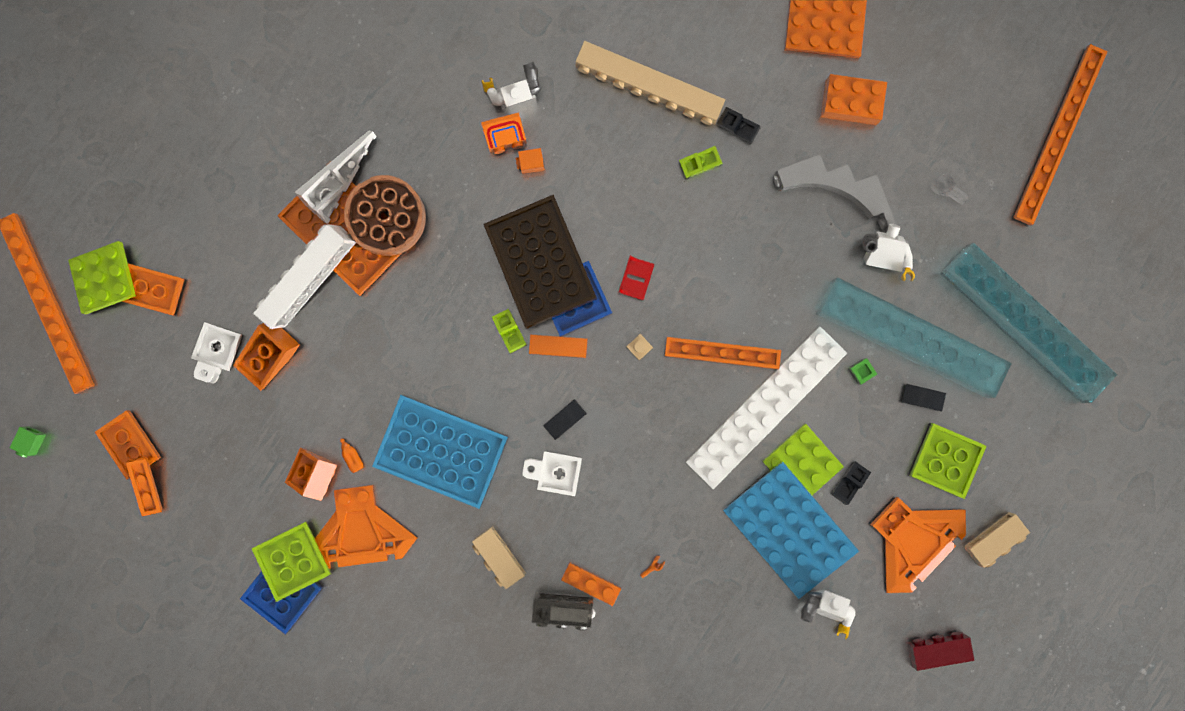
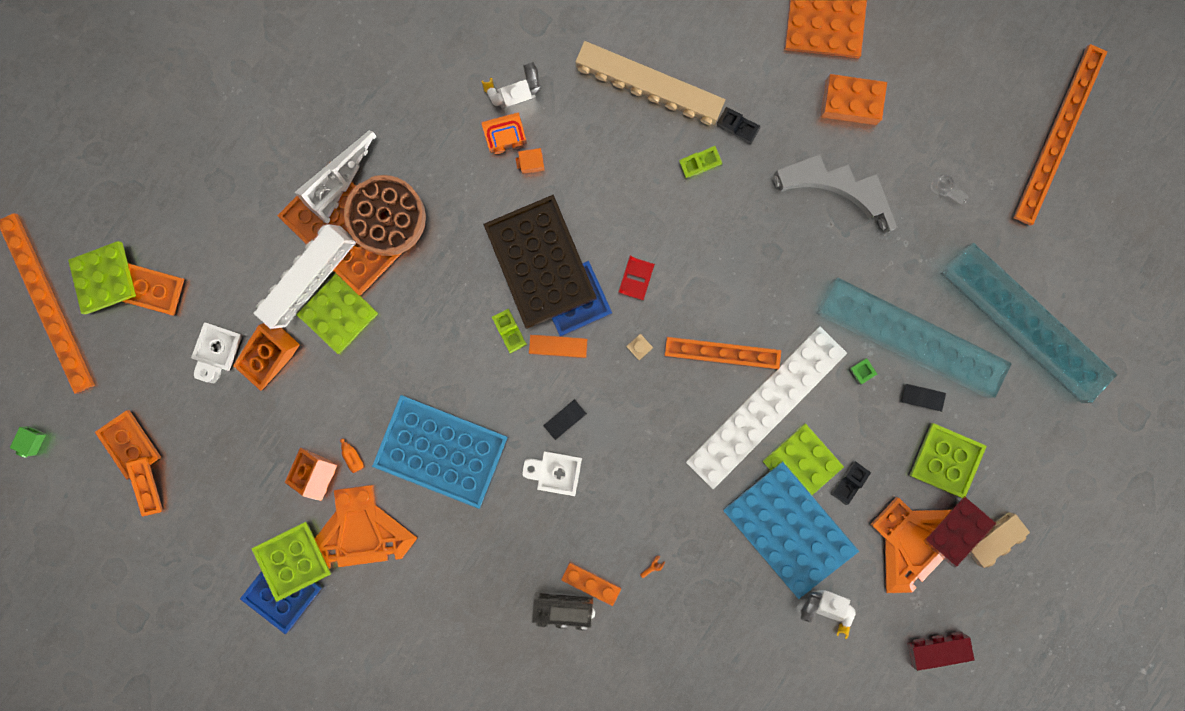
(337, 314): none -> lime plate
(498, 558): tan brick -> none
(889, 251): white torso -> none
(960, 532): none -> dark red brick

